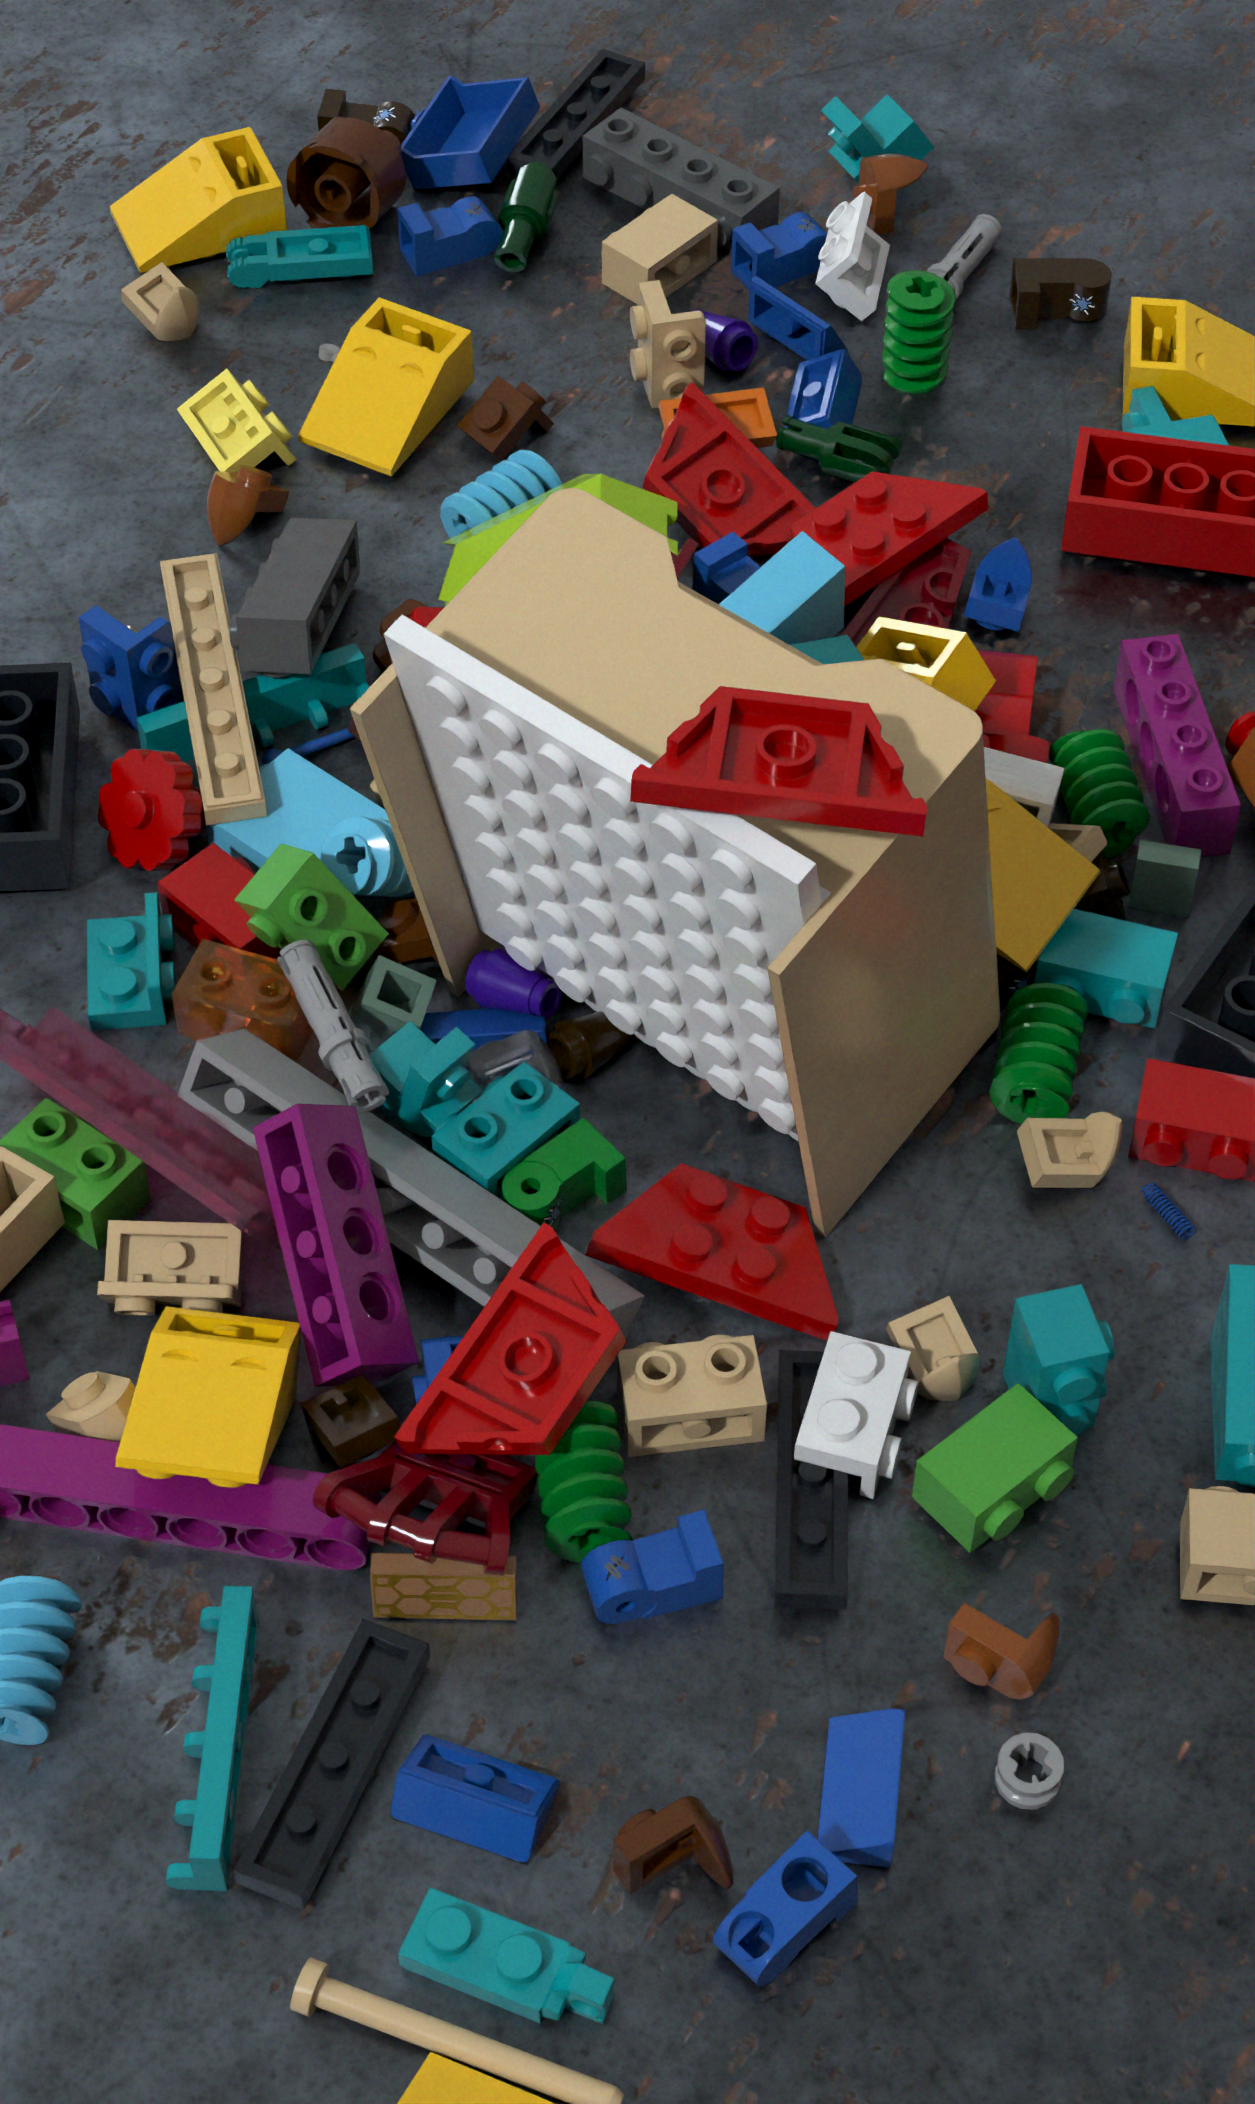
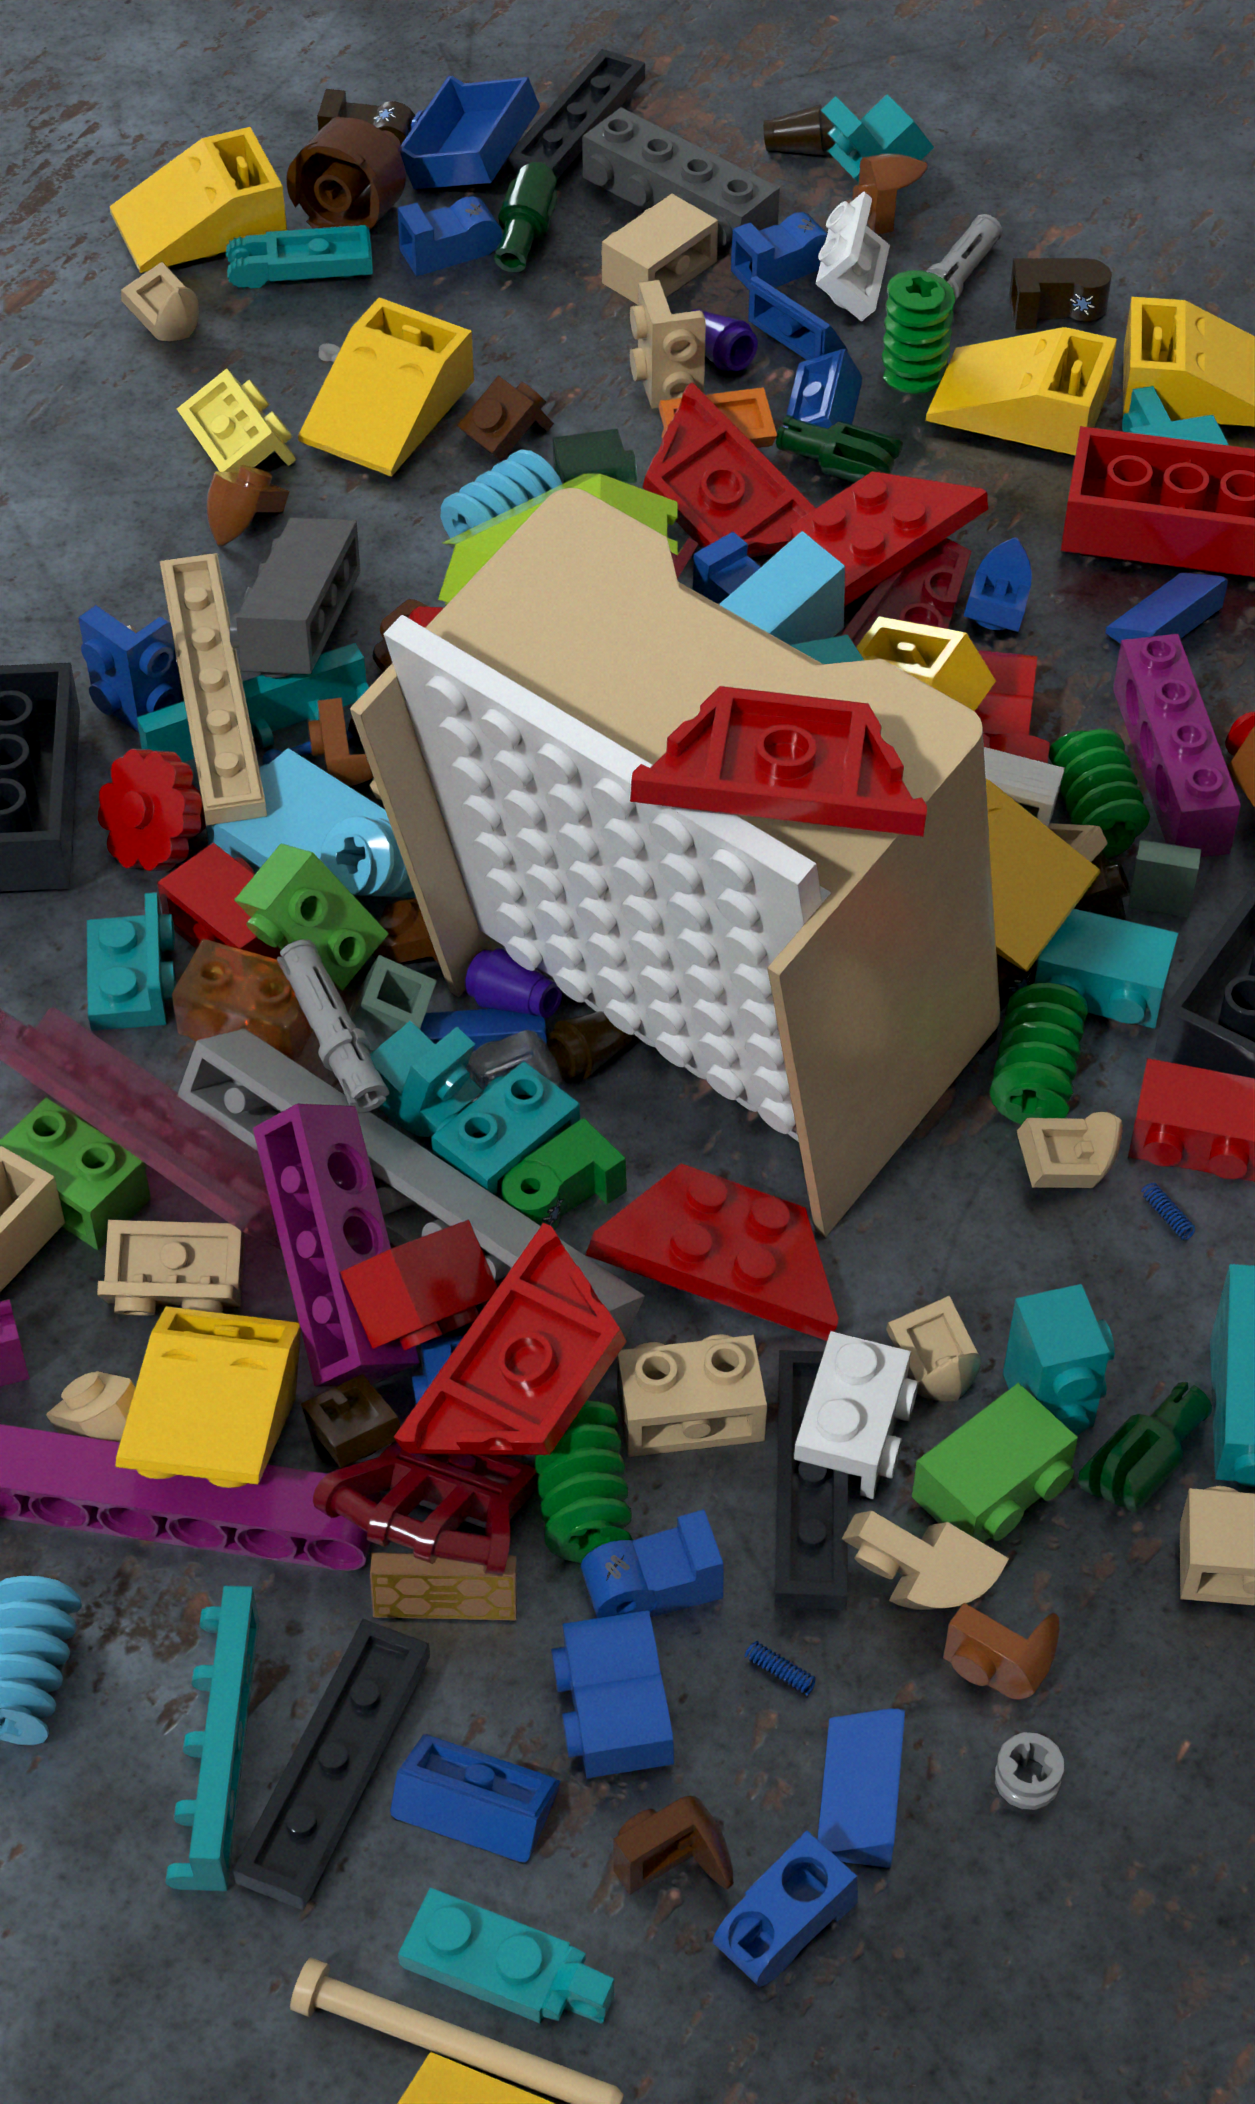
(330, 739): none -> dark orange plate
(421, 1284): none -> red brick
(593, 454): none -> clear green brick
(616, 1694): none -> blue brick
(780, 1670): none -> blue leg
(799, 132): none -> dark brown cone
(936, 1570): none -> tan brick
(1027, 387): none -> yellow slope
(1145, 1450): none -> dark green arm
(1172, 608): none -> blue slope

